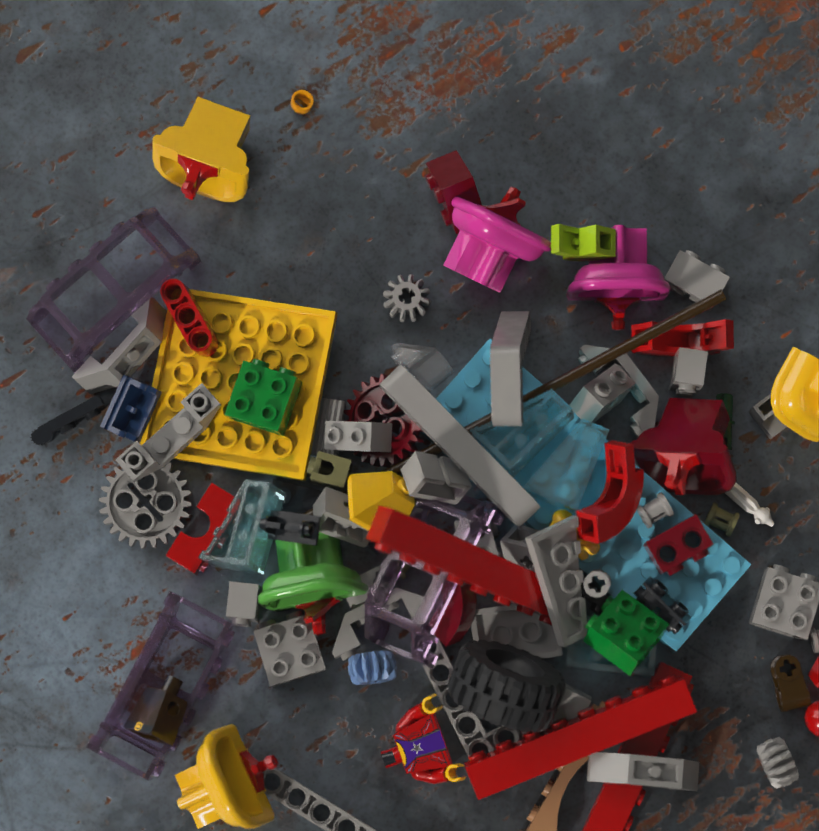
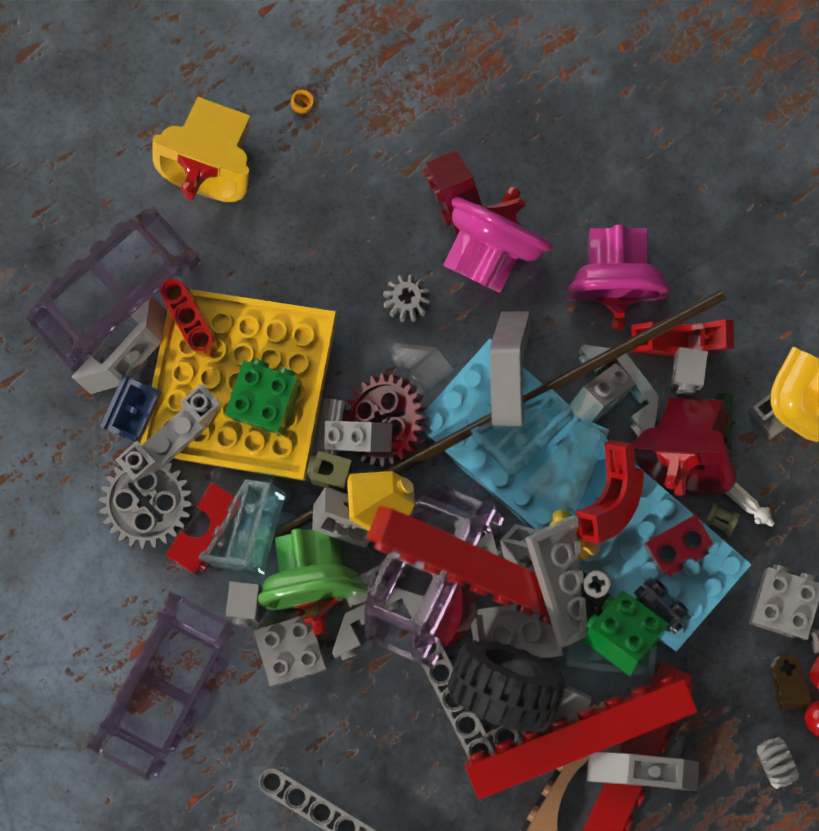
(66, 421): black hinge -> none
(158, 713): dark brown torso -> none
(226, 783): yellow piece -> none
(291, 527): black hinge -> none
(372, 667): medium blue gear -> none
(422, 746): torso -> none
(434, 478): light grey piece -> none
(459, 446): light grey beam -> none
(584, 243): lime brick -> none
(655, 510): light grey bush -> none
(695, 277): light grey piece -> none

